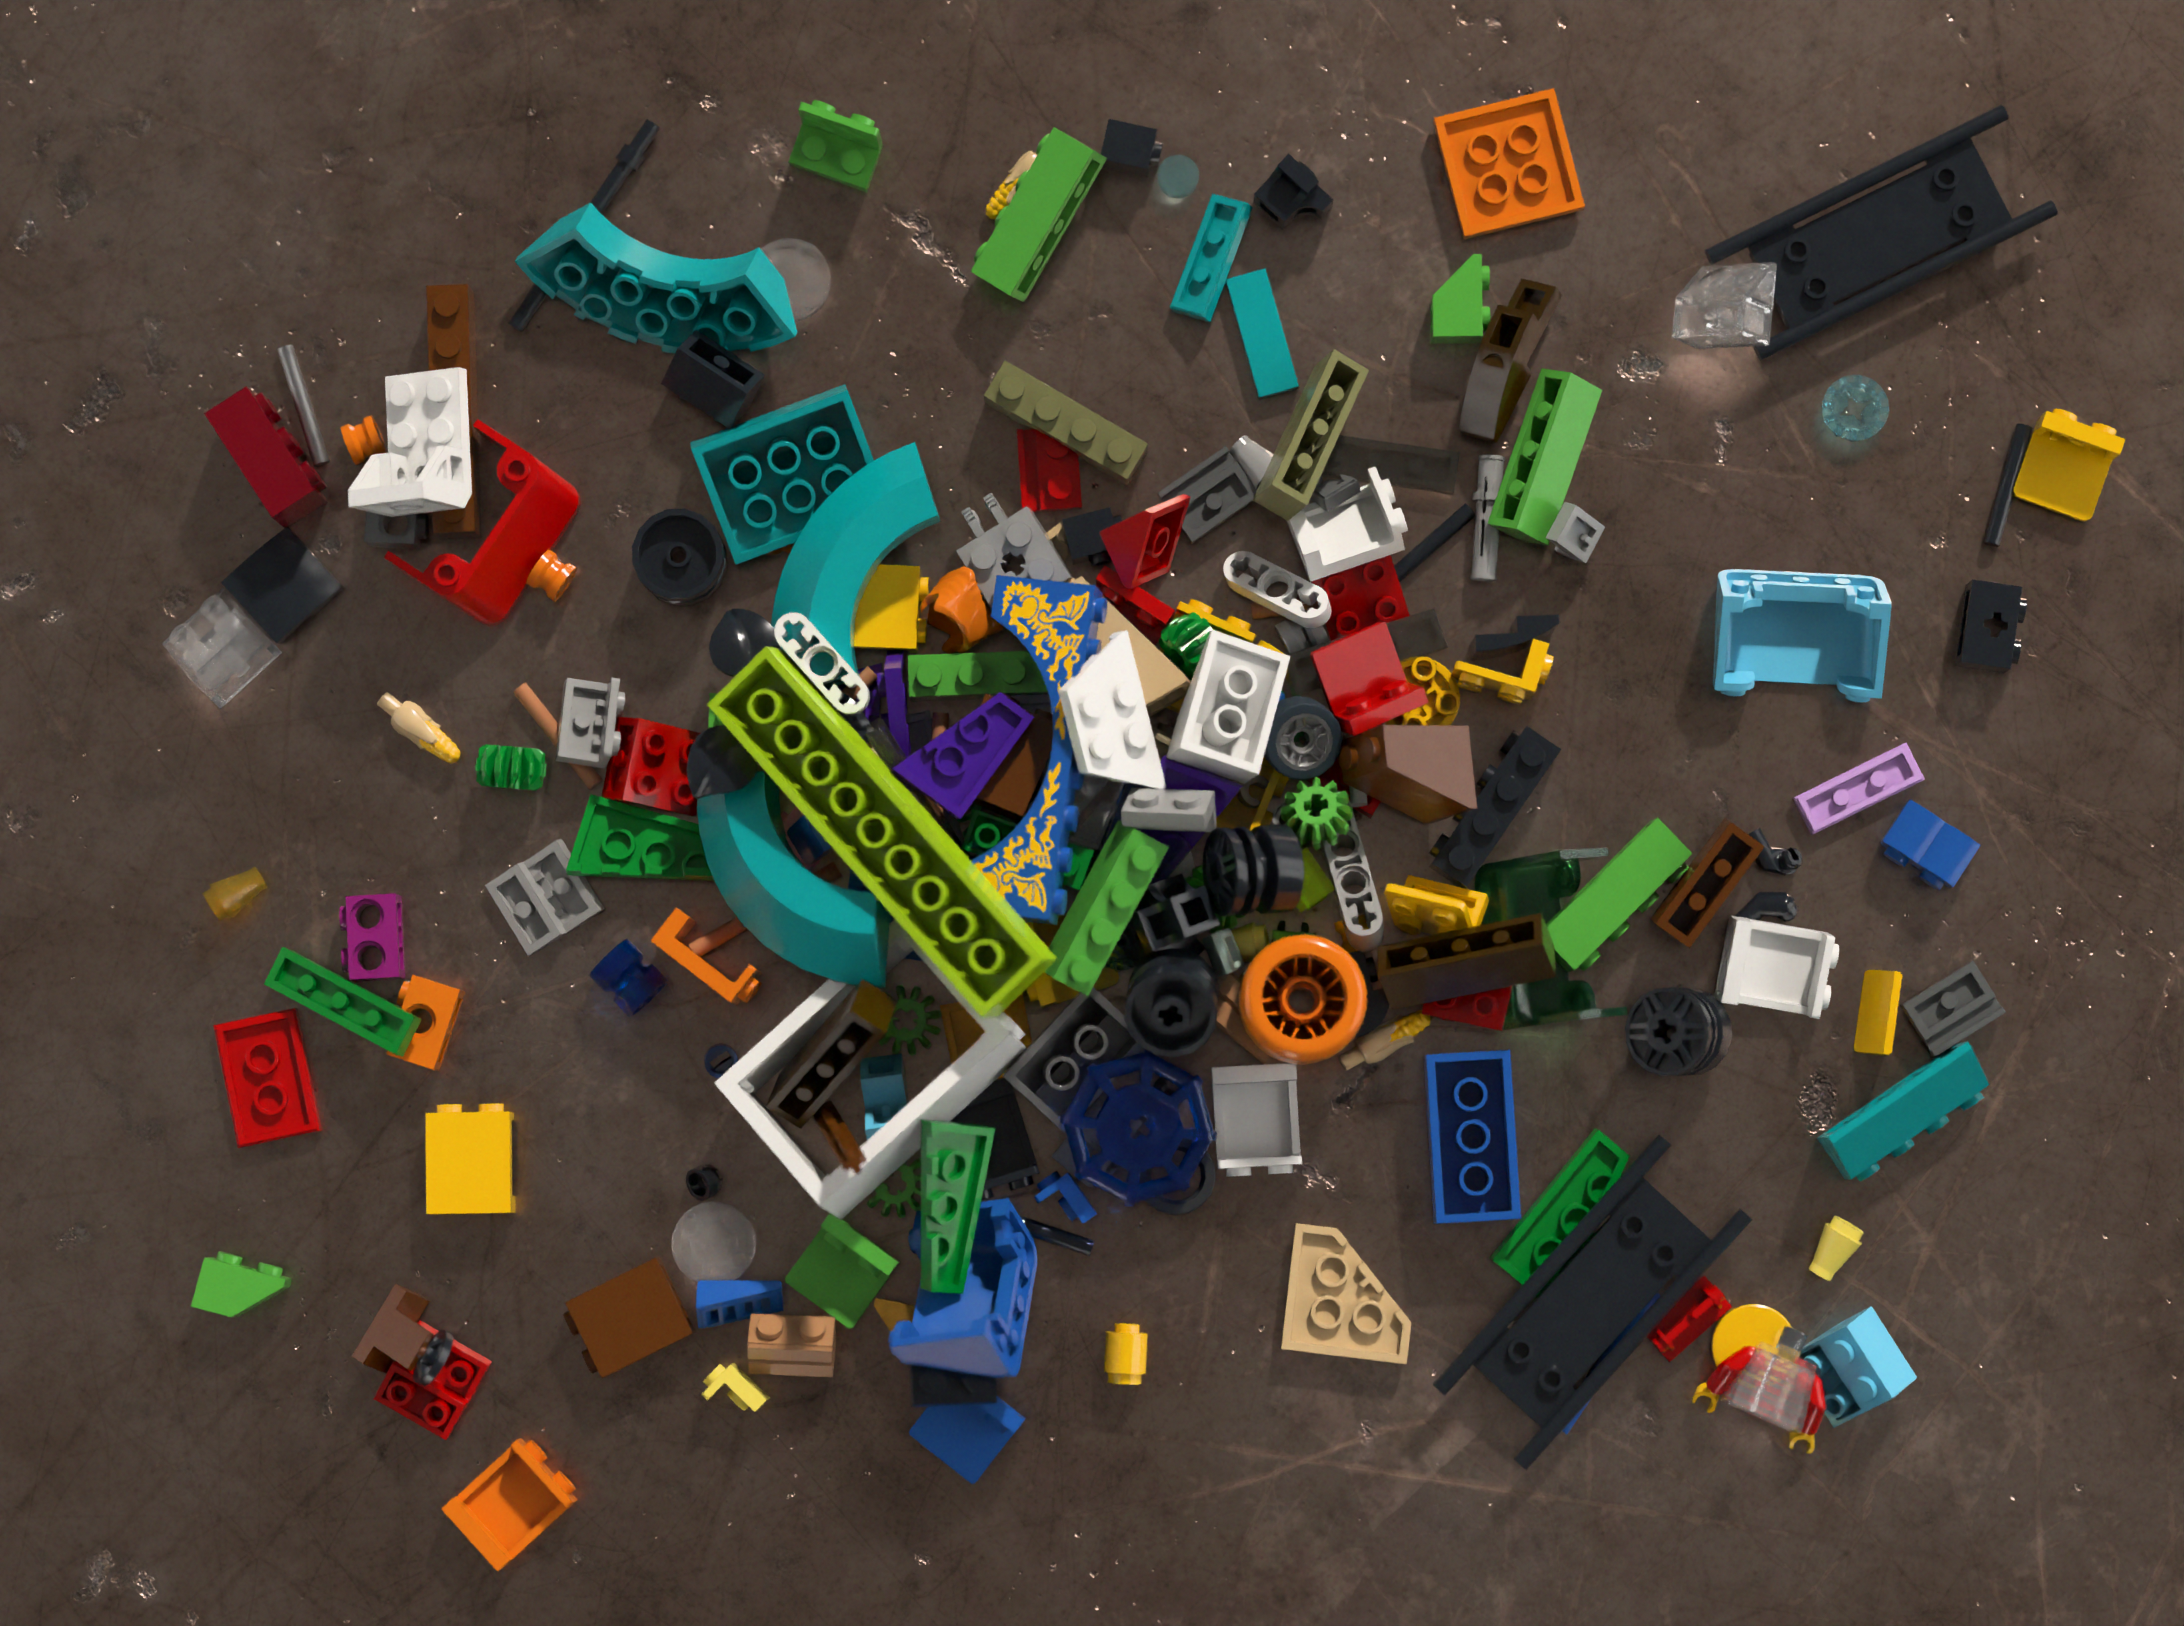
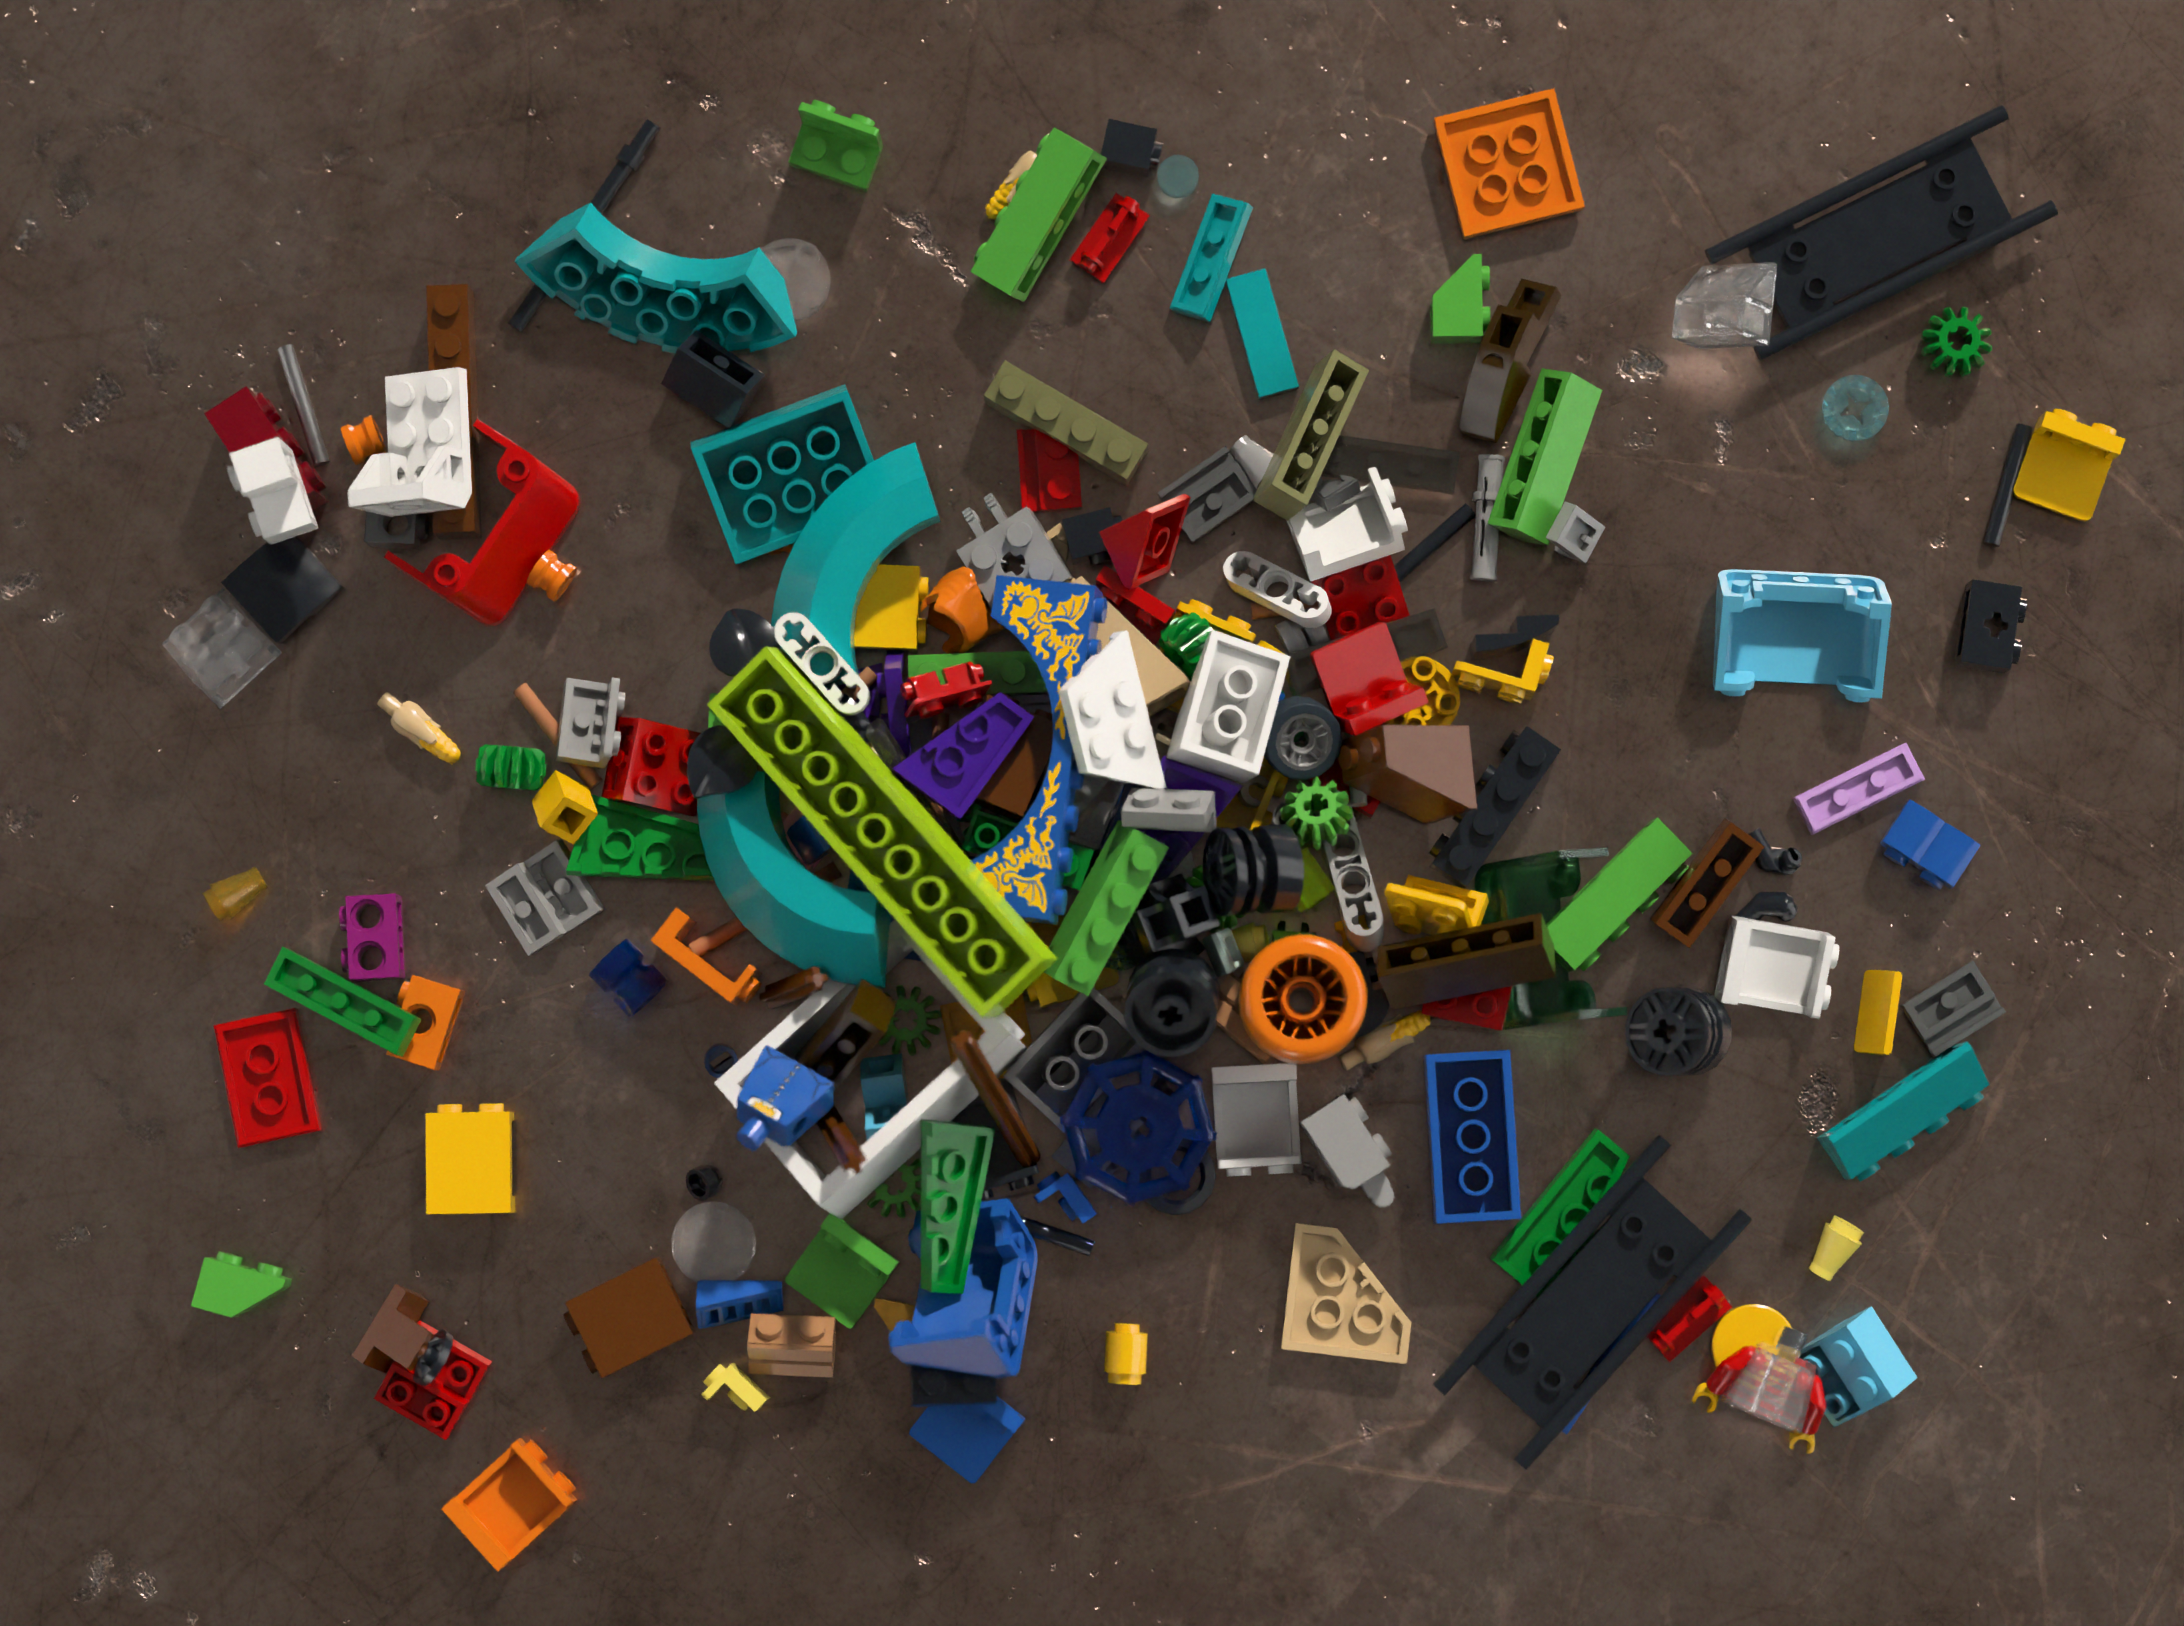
(276, 490): none -> white brick
(564, 807): none -> yellow brick
(685, 581): black wheel -> none
(780, 1100): none -> blue torso
(793, 987): none -> reddish brown axle
(961, 688): none -> red hinge
(995, 1098): none -> reddish brown axle
(1110, 237): none -> red hinge
(1292, 192): black brick -> none
(1350, 1150): none -> light grey hinge
(1944, 329): none -> green gear

